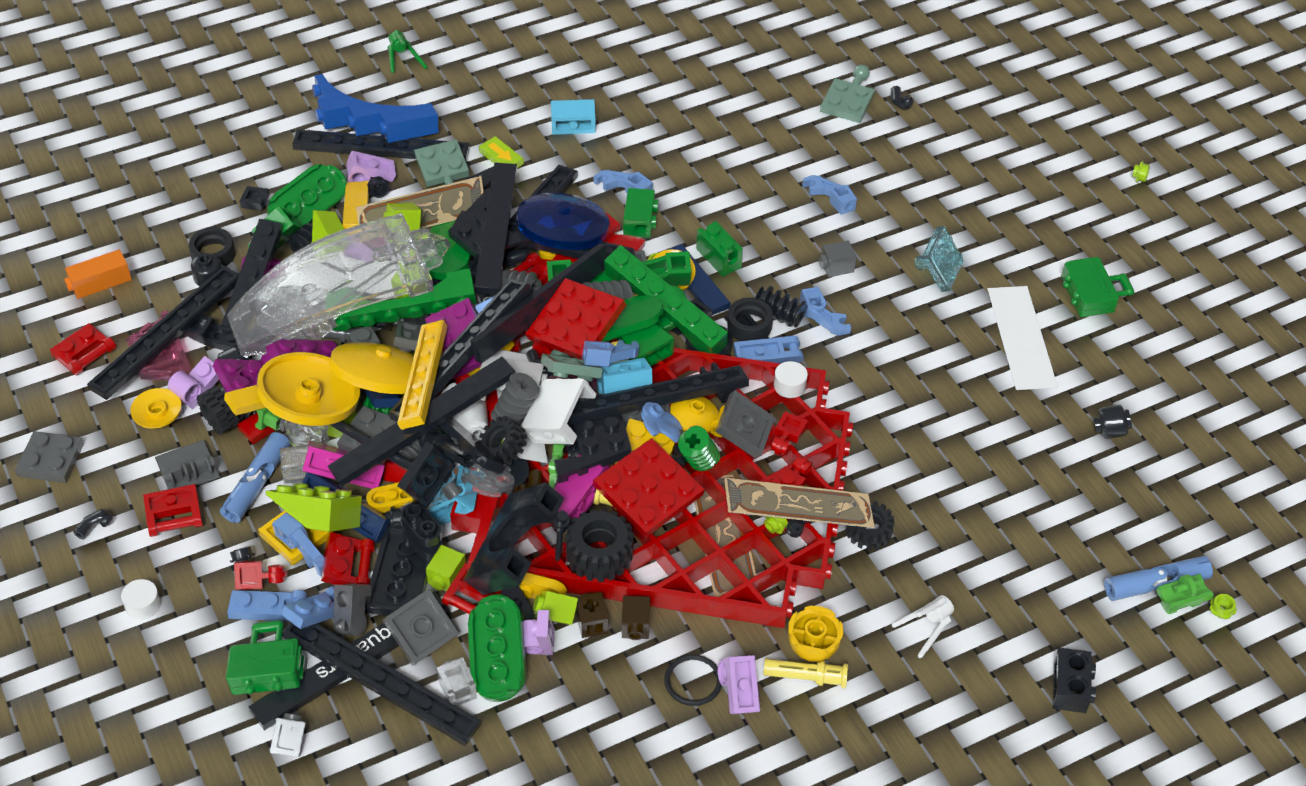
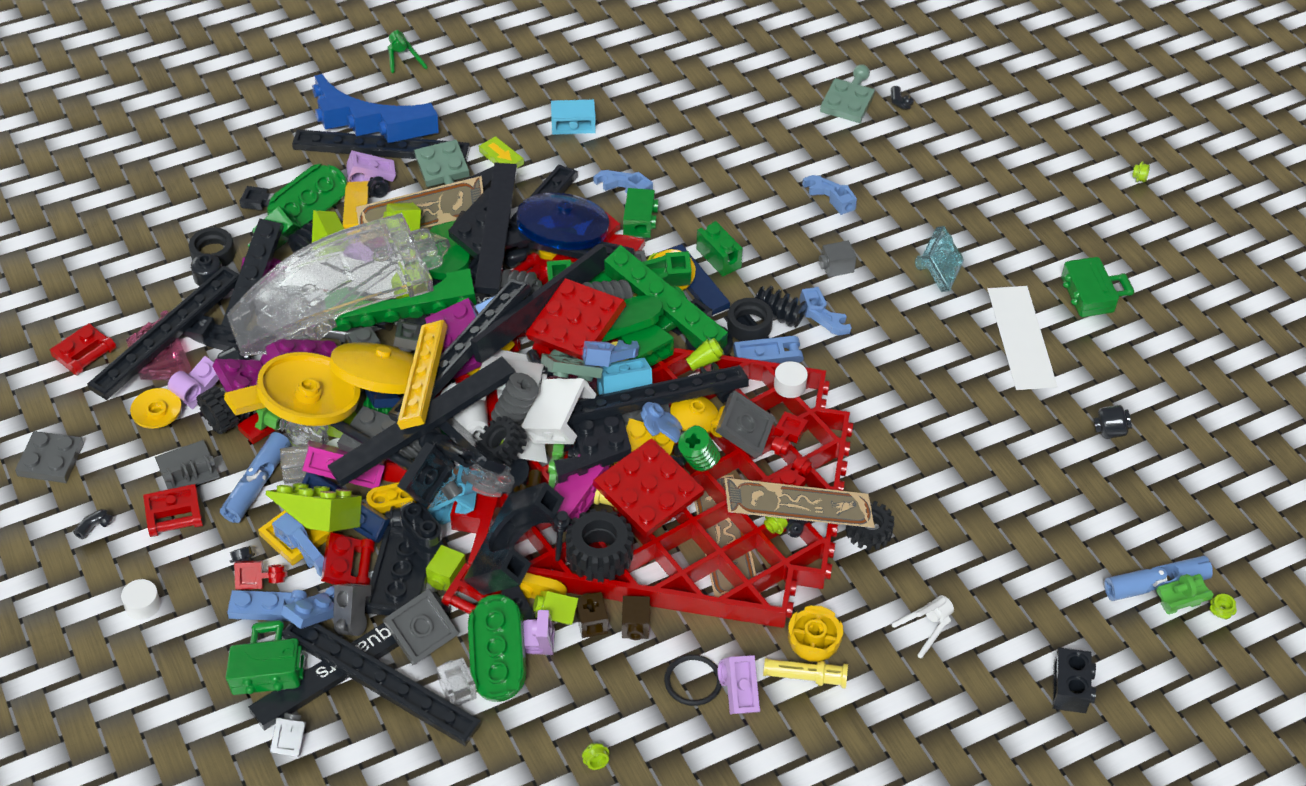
(97, 274): orange brick -> none
(596, 756): none -> lime plate
(705, 354): none -> lime cone

